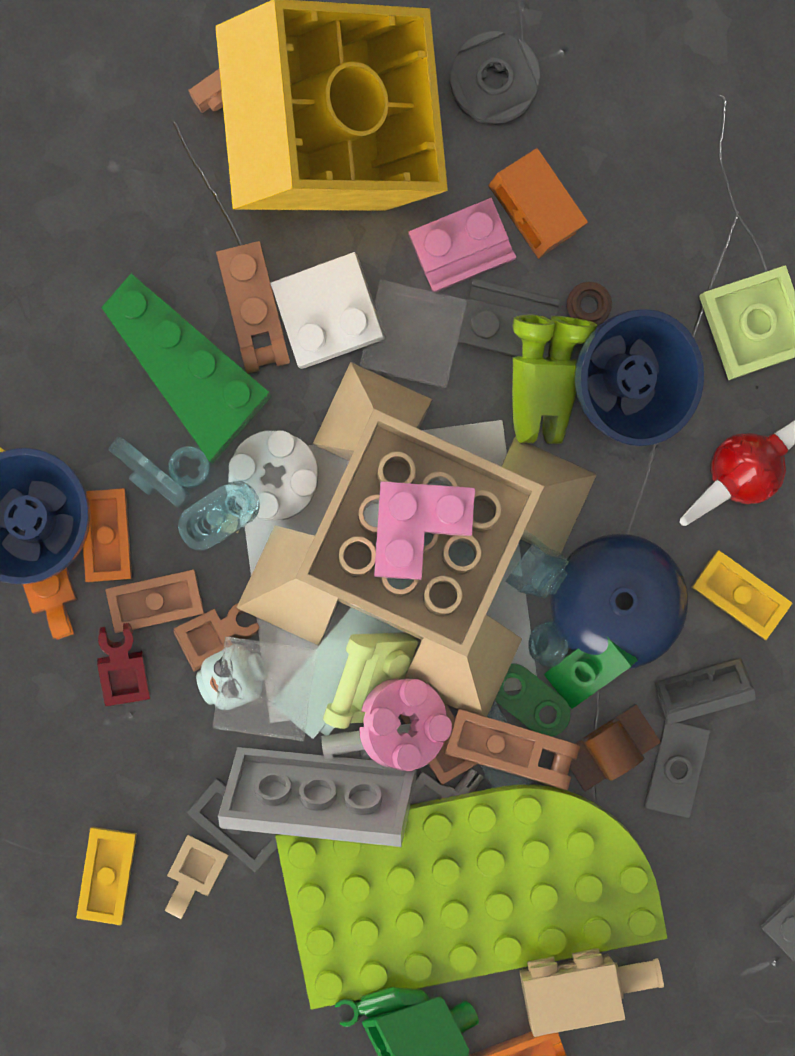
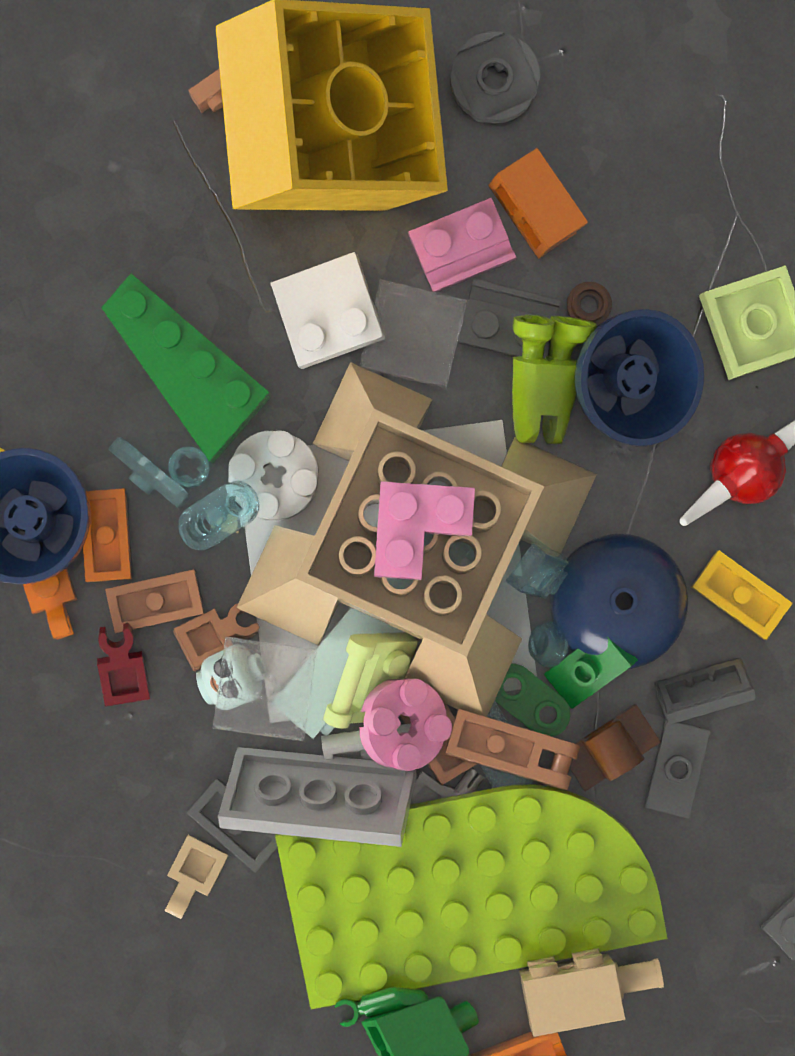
(106, 875): yellow plate -> none
(252, 305): nougat plate -> none

